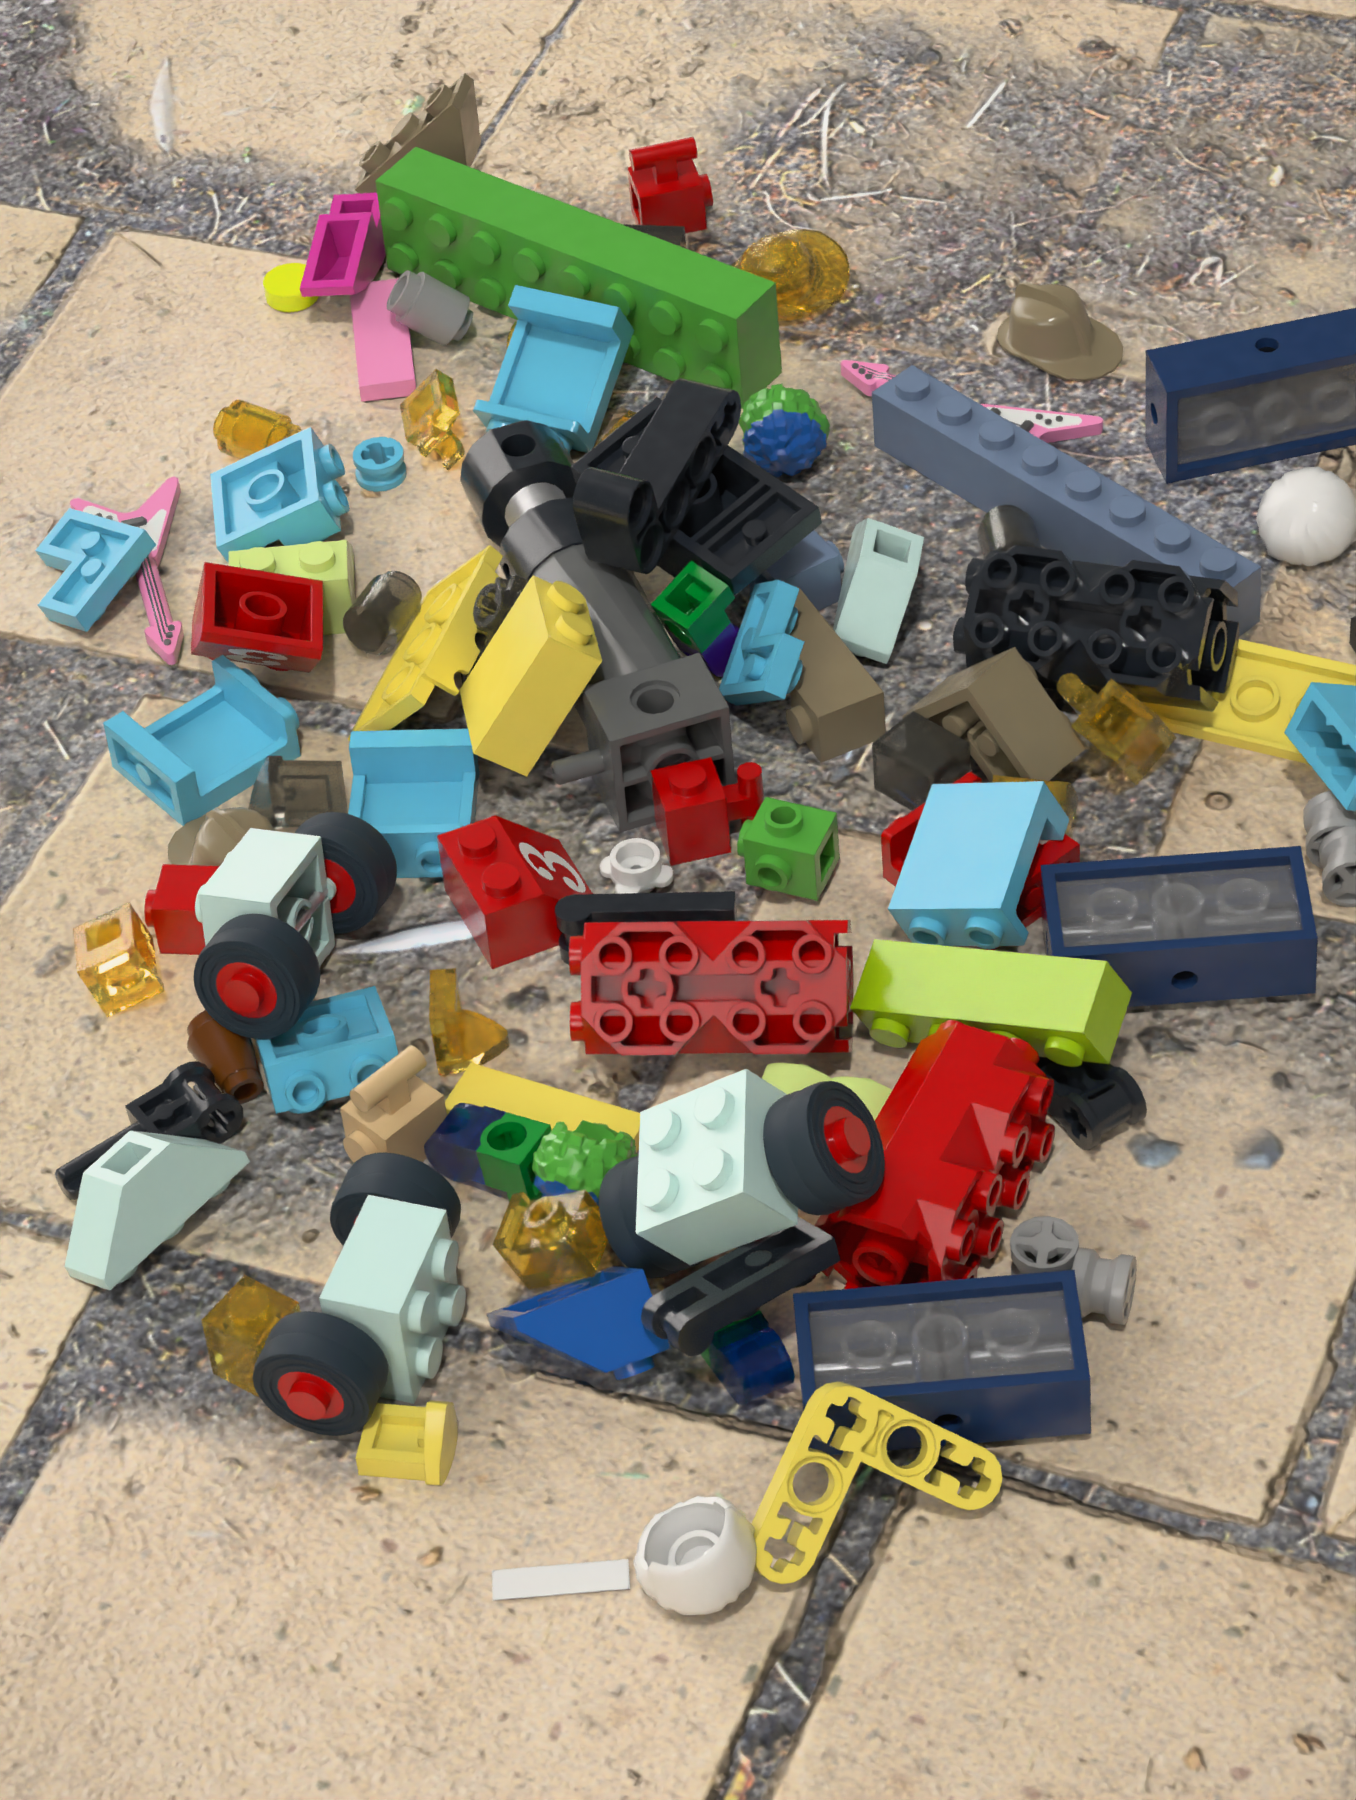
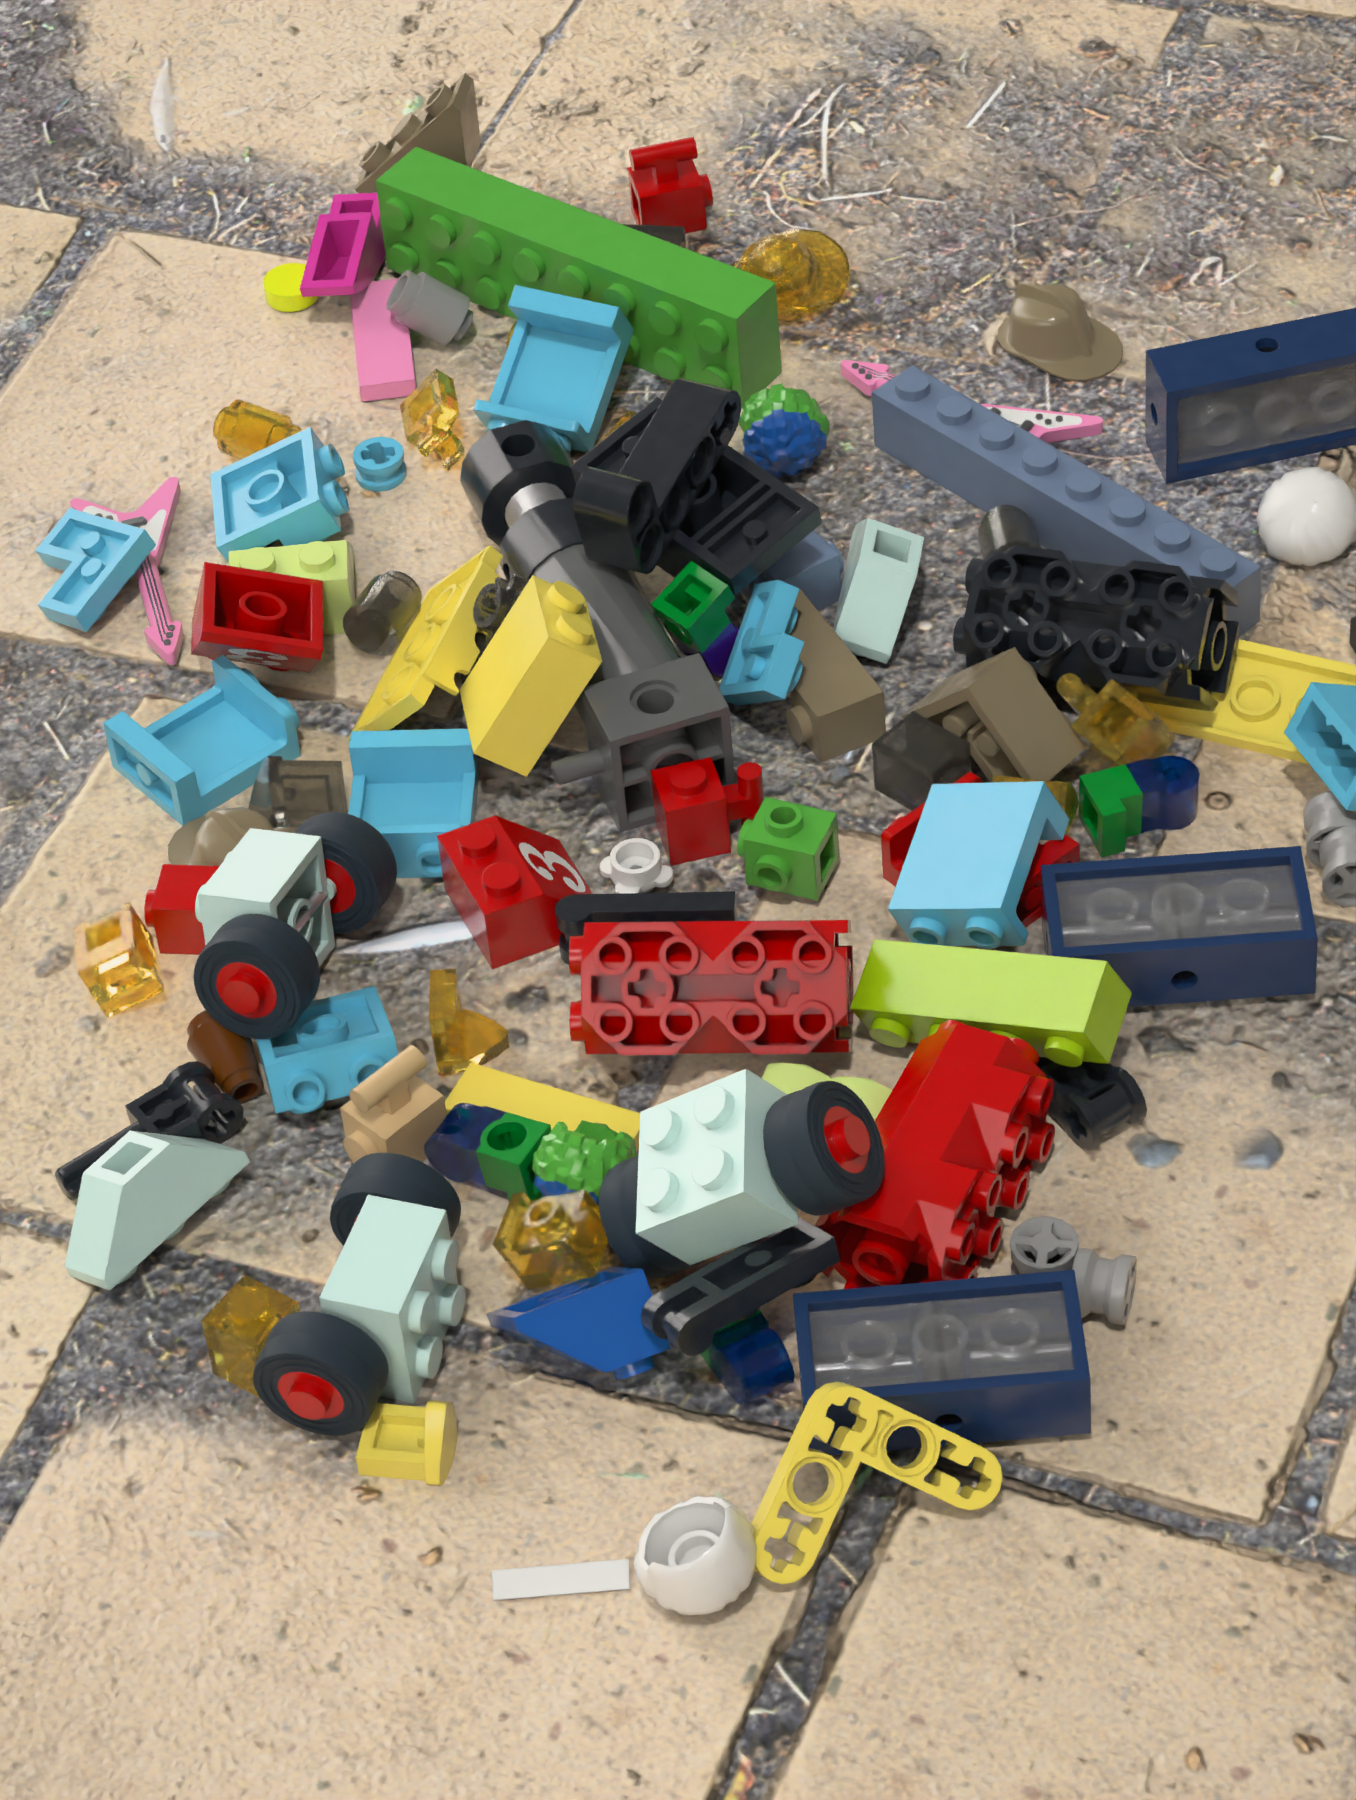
(1137, 800): none -> leg

